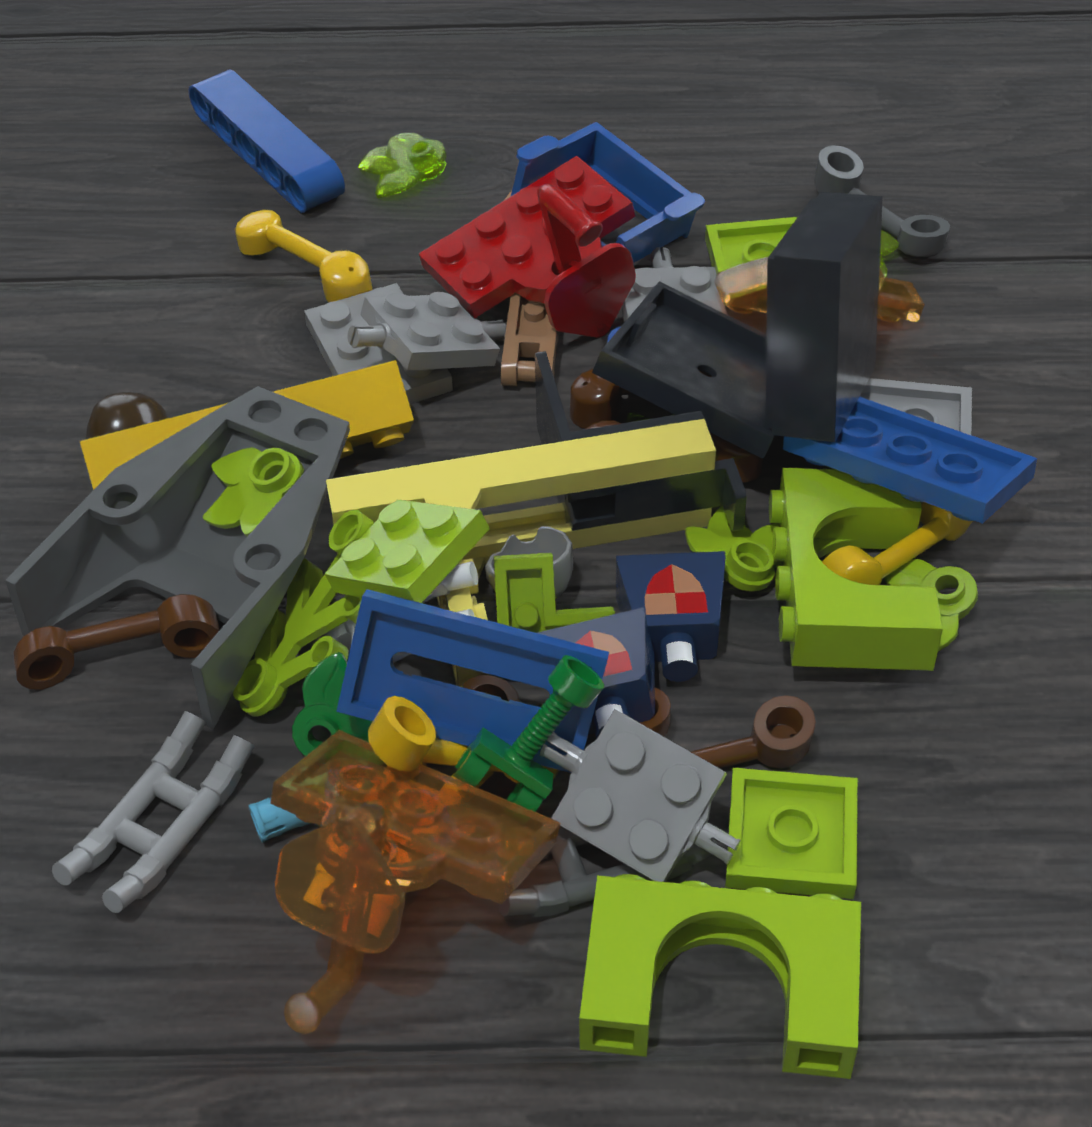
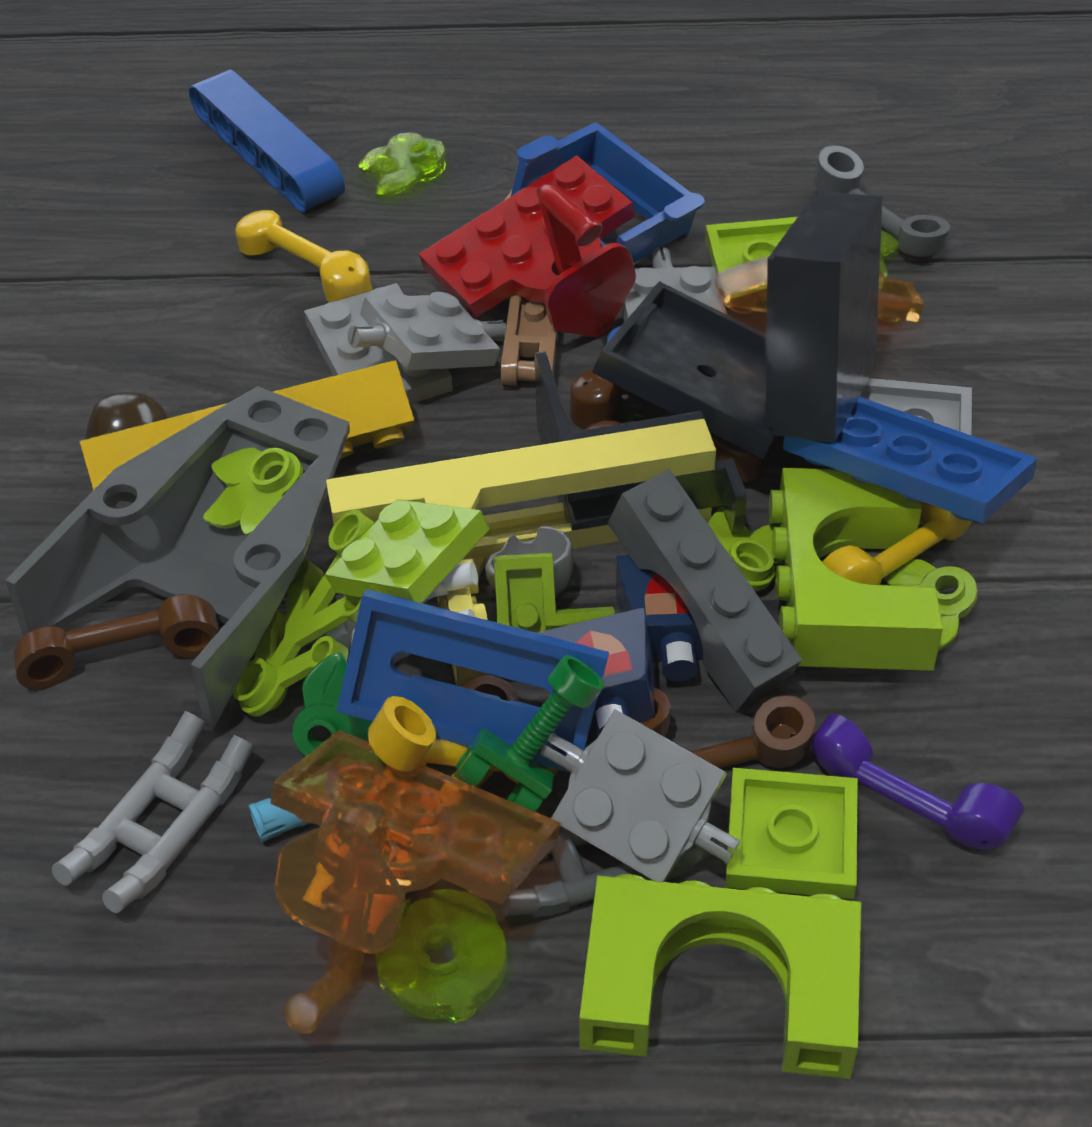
(449, 988): none -> clear neon green plate
(737, 633): none -> dark grey arch
(978, 818): none -> dark purple piece

